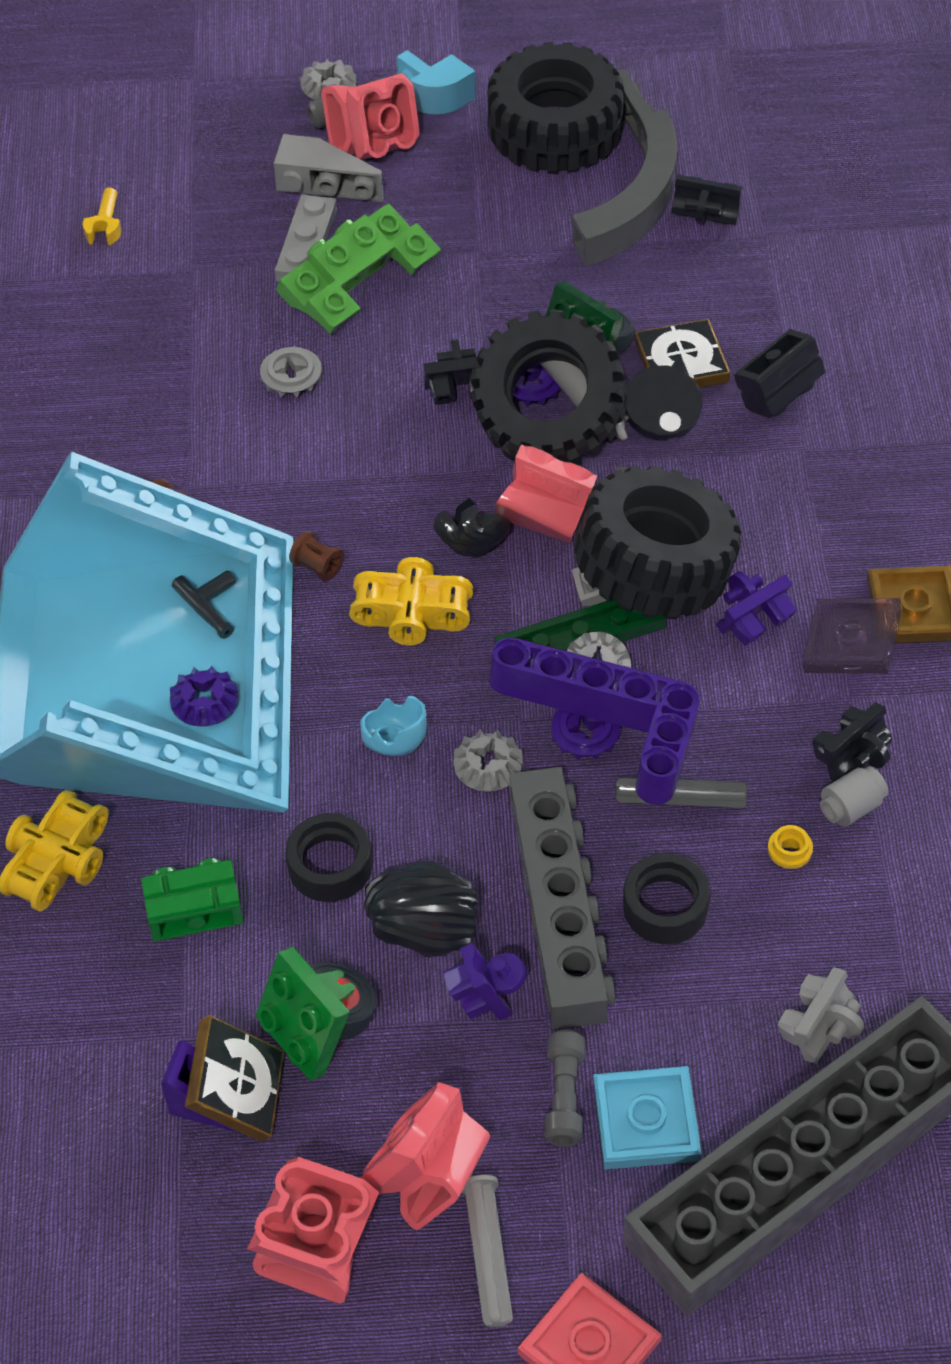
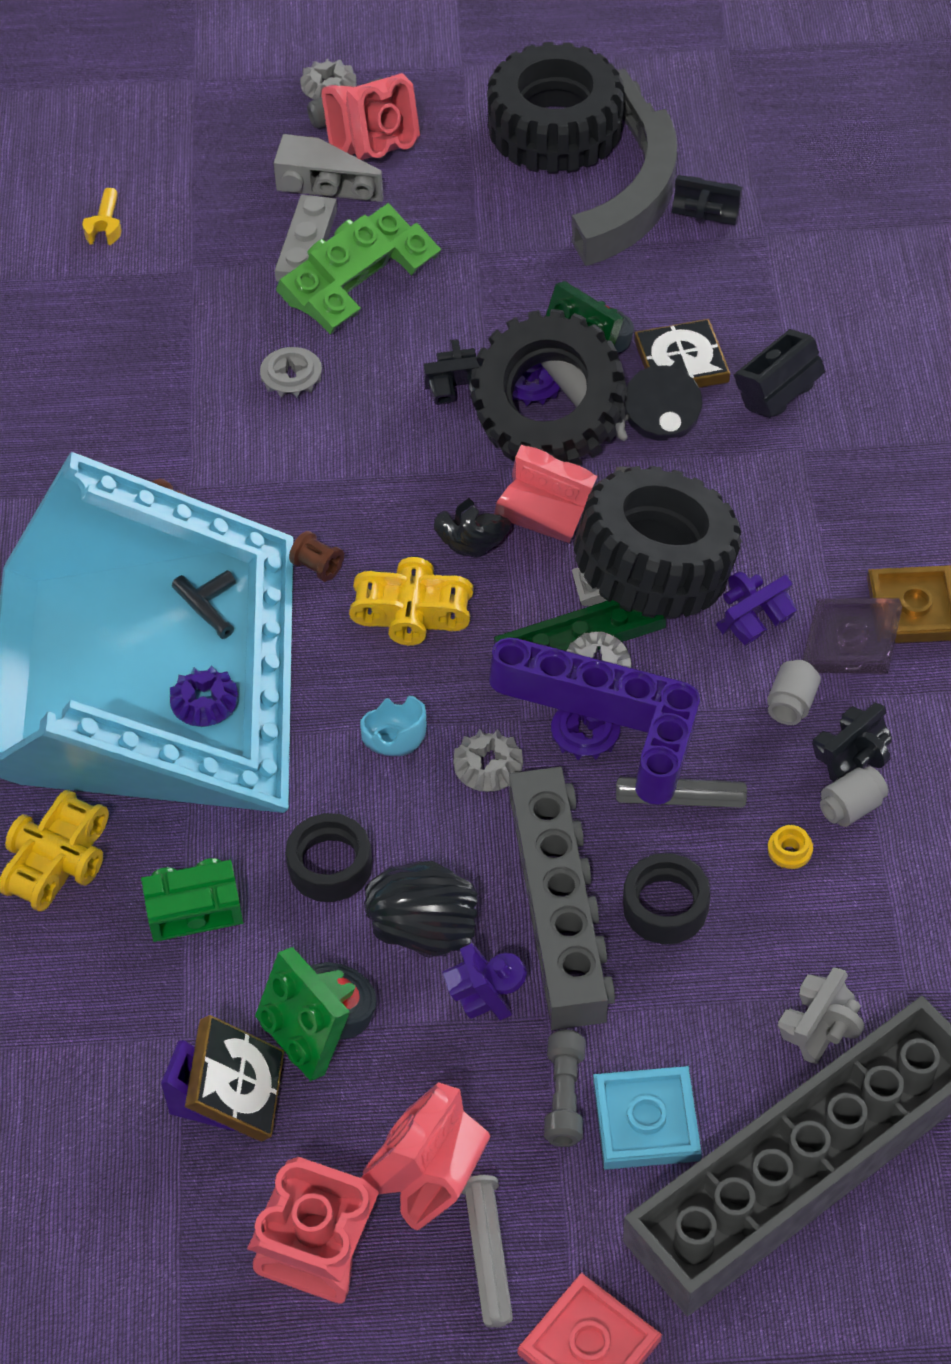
(439, 87): medium azure brick -> none
(793, 692): none -> light grey brick

